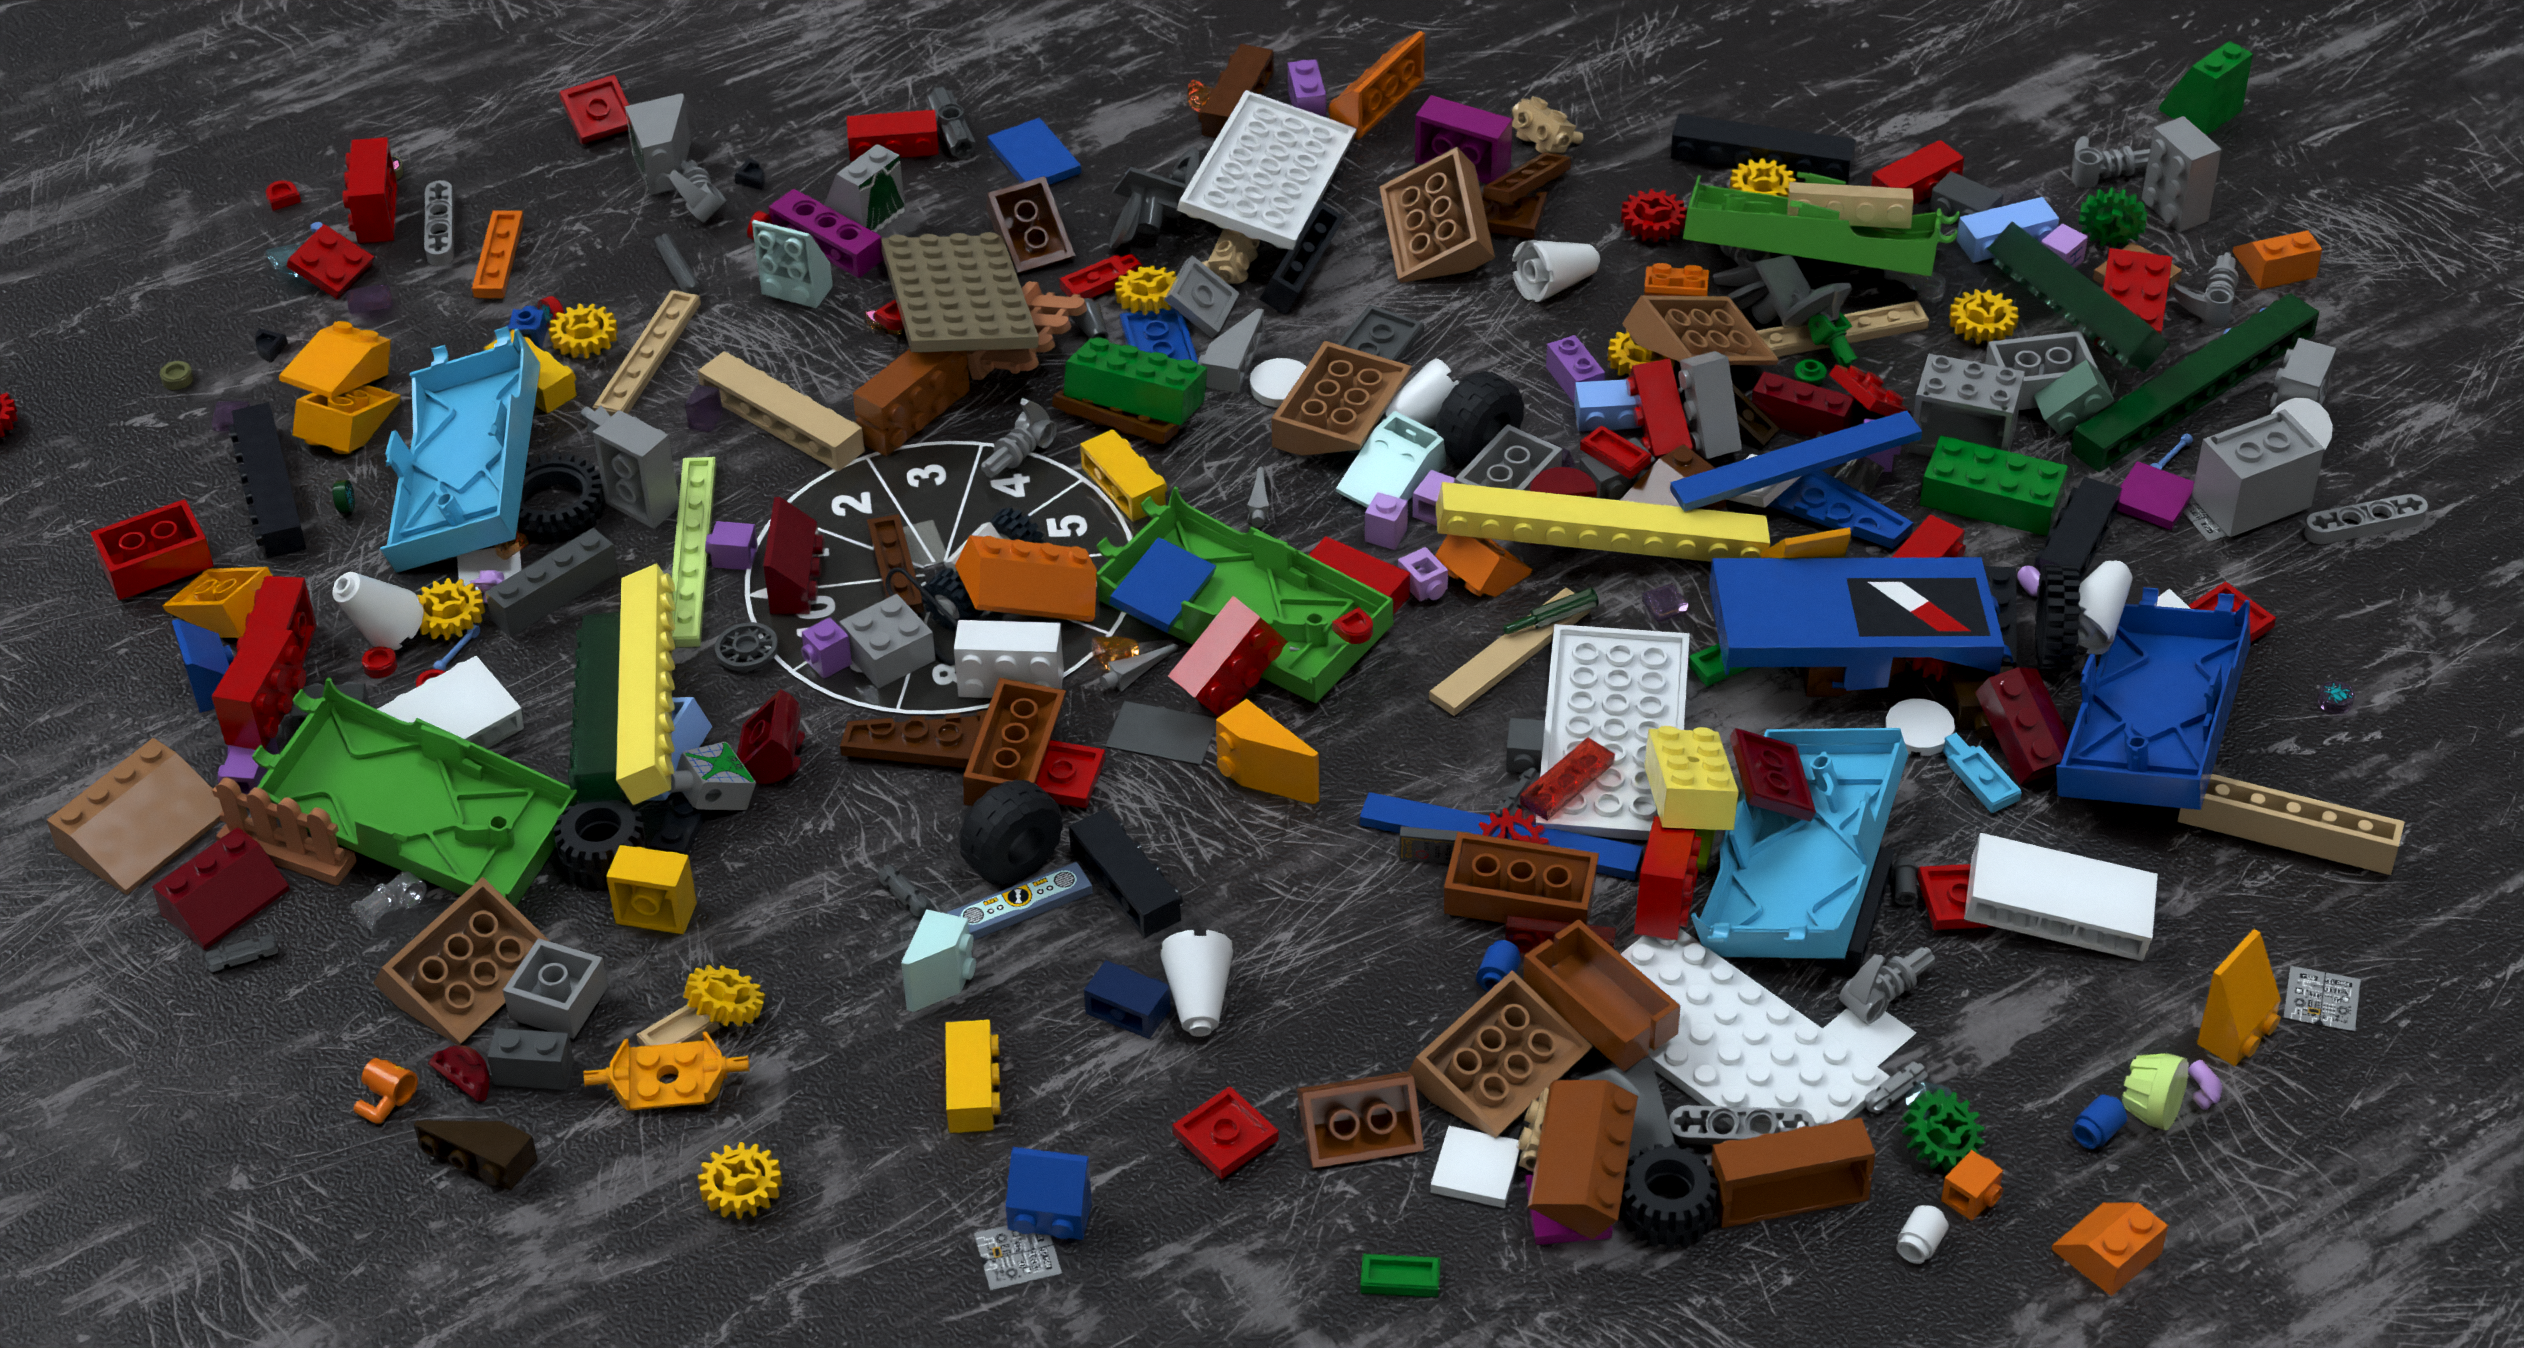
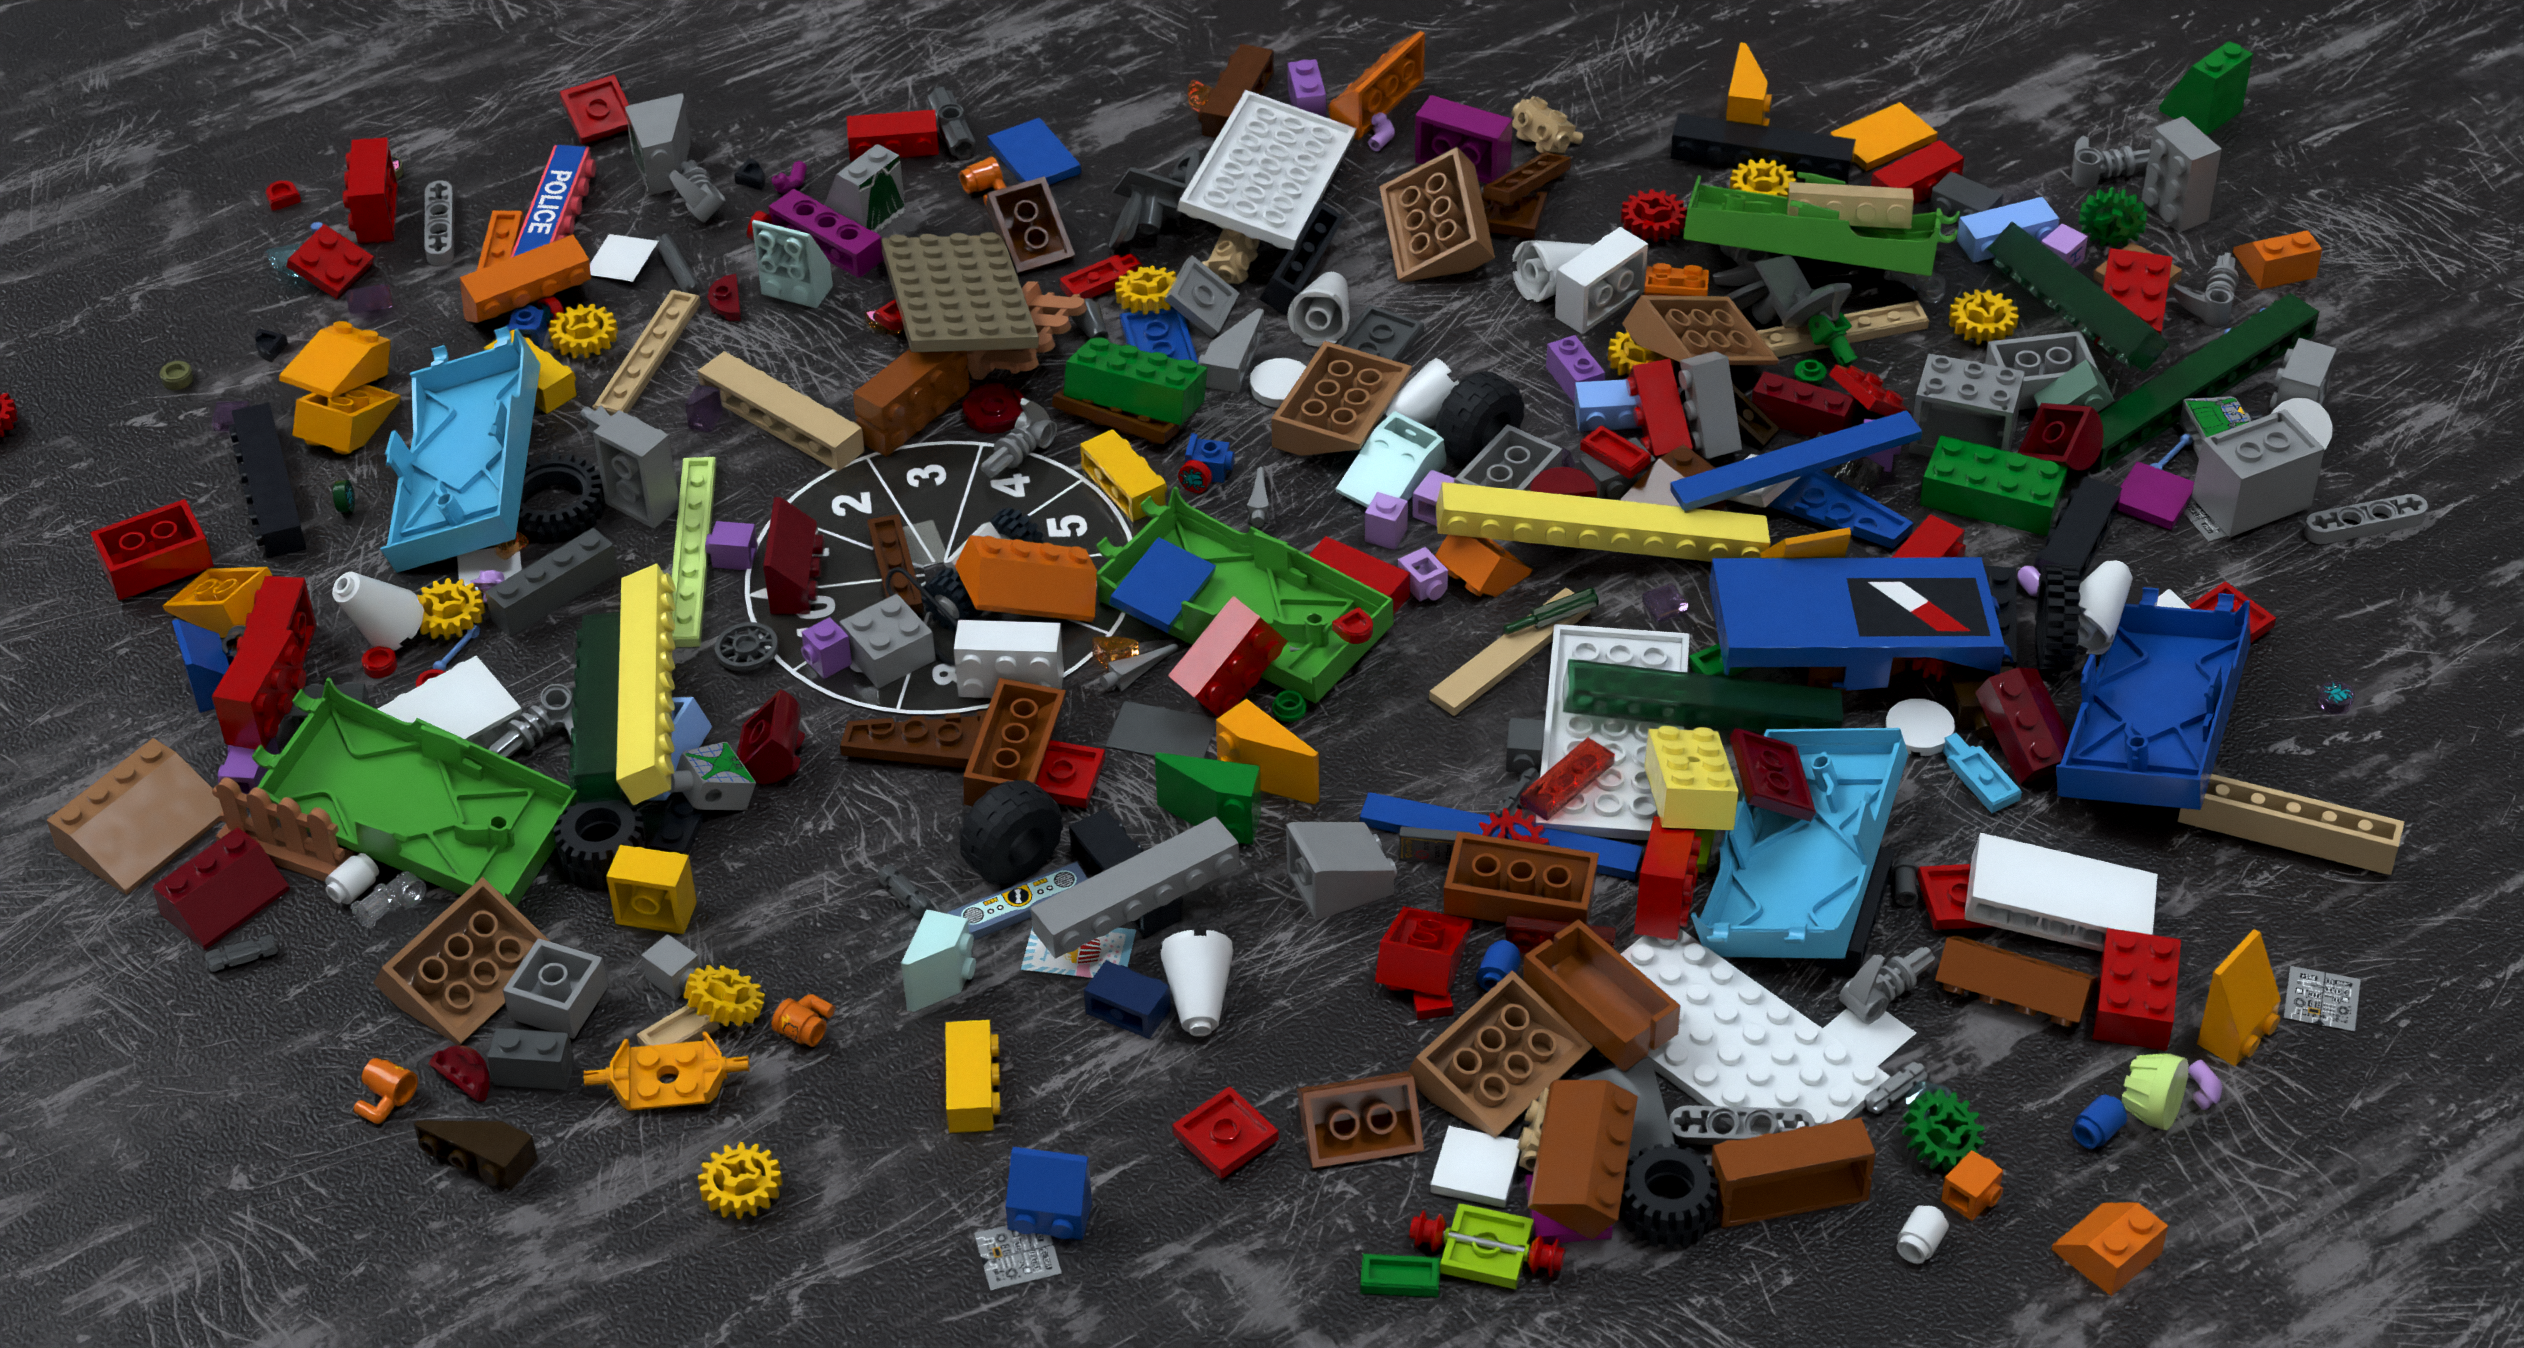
(230, 640): none -> dark grey pin
(351, 878): none -> white brick
(524, 279): none -> orange slope
(538, 720): none -> light grey piece
(557, 198): none -> brick
(621, 257): none -> white sticker
(669, 965): none -> light grey brick
(724, 298): none -> dark red plate
(795, 180): none -> magenta arm
(799, 1021): none -> orange piece
(982, 176): none -> orange piece
(992, 408): none -> dark red tile
(1083, 961): none -> sticker
(1135, 887): none -> light grey brick
(1195, 476): none -> tile
(1210, 788): none -> green slope
(1213, 454): none -> blue brick
(1289, 706): none -> green plate
(1321, 310): none -> white cone
(1337, 866): none -> light grey slope
(1383, 132): none -> lavender arm
(1422, 951): none -> red slope
(1432, 1005): none -> red tile
(1486, 1245): none -> lime plate
(1600, 280): none -> white brick
(1696, 699): none -> clear green brick
(1748, 91): none -> light orange slope
(1886, 135): none -> light orange tile
(2016, 979): none -> dark orange slope
(2064, 435): none -> dark red brick
(2137, 989): none -> red brick
(2212, 416): none -> torso

